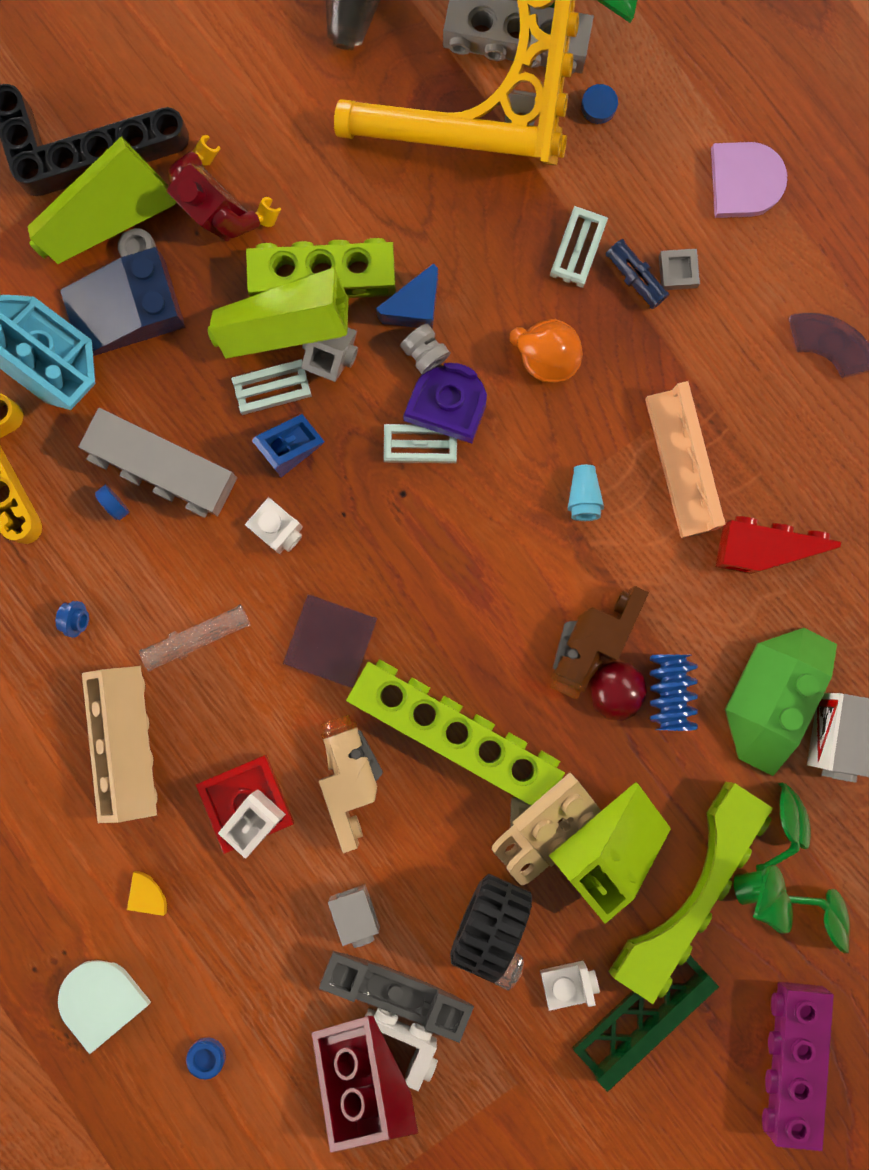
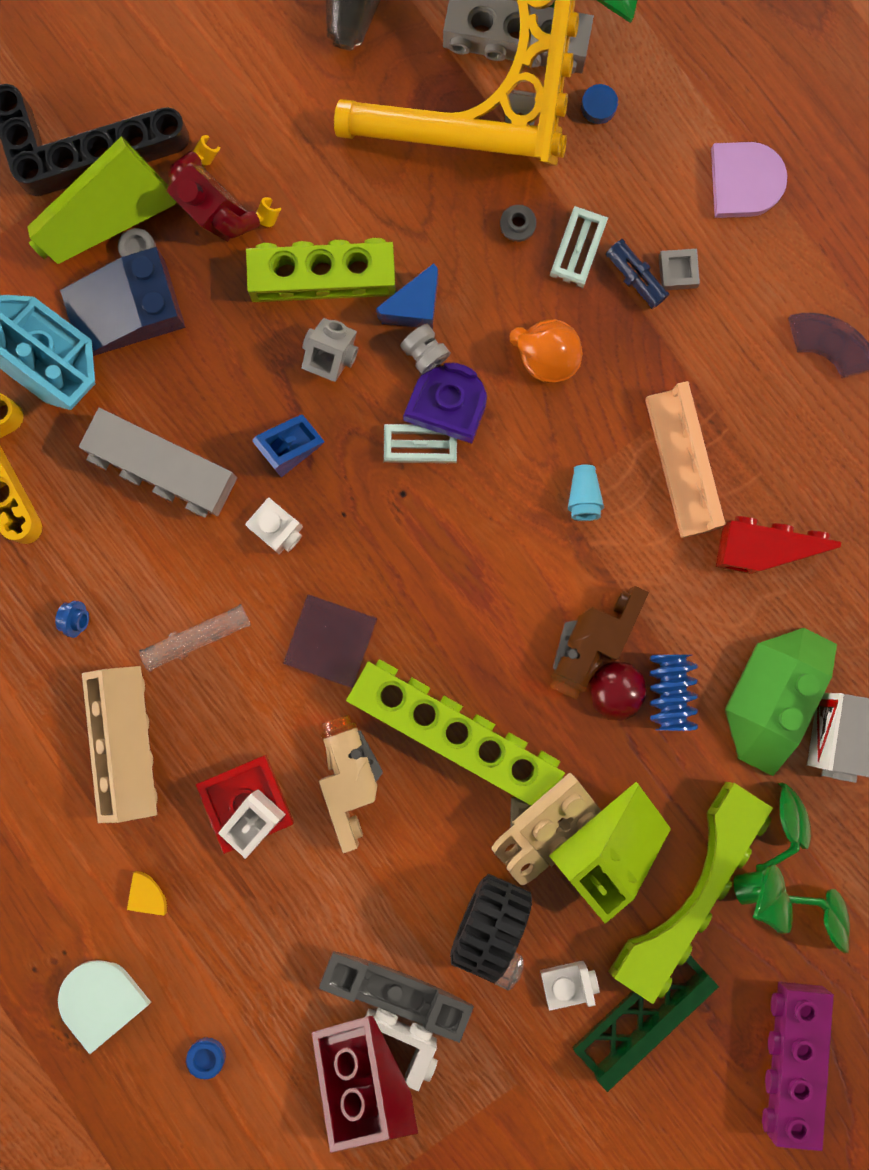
(111, 503): blue tile -> none
(269, 373): light aqua tile -> none
(283, 317): lime slope -> none
(354, 916): light grey brick -> none
(518, 233): none -> dark grey plate

